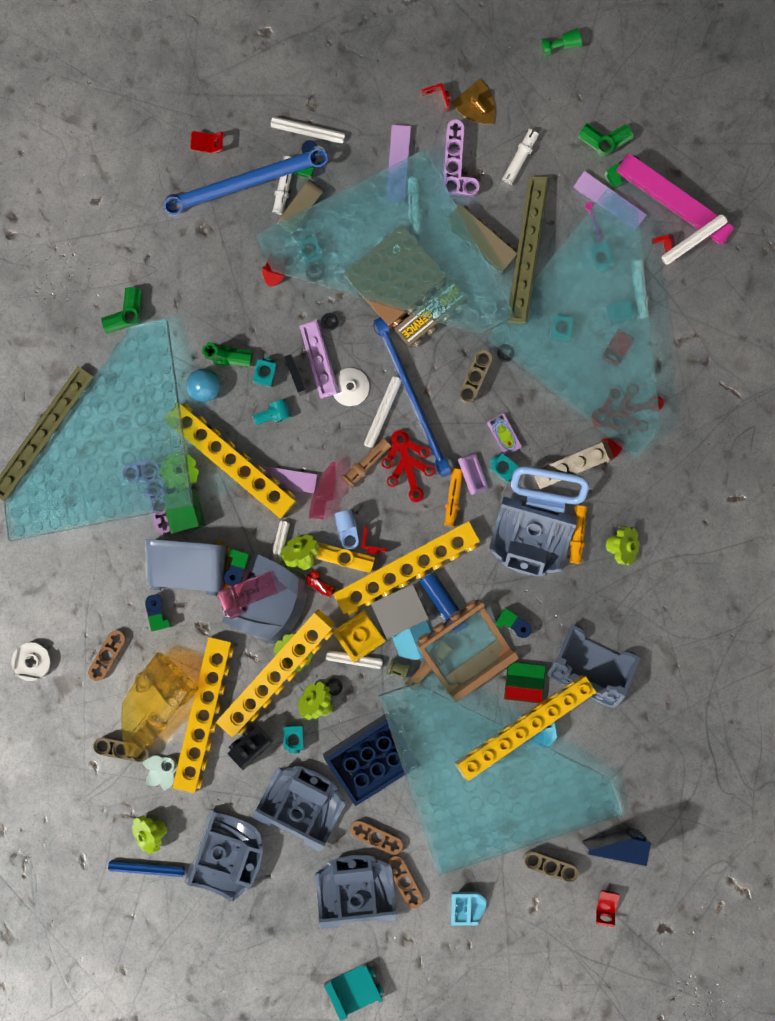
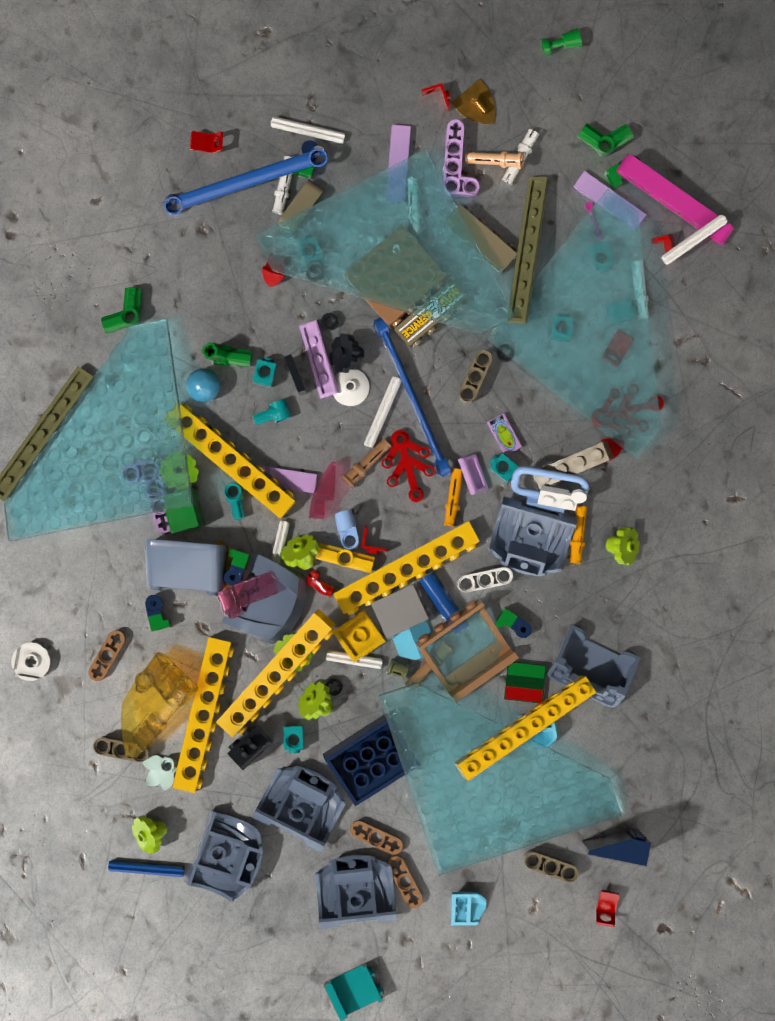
(235, 502): none -> teal axle
(345, 353): none -> black plant
(494, 579): none -> white beam
(504, 159): none -> light nougat pin
(560, 497): none -> white hinge

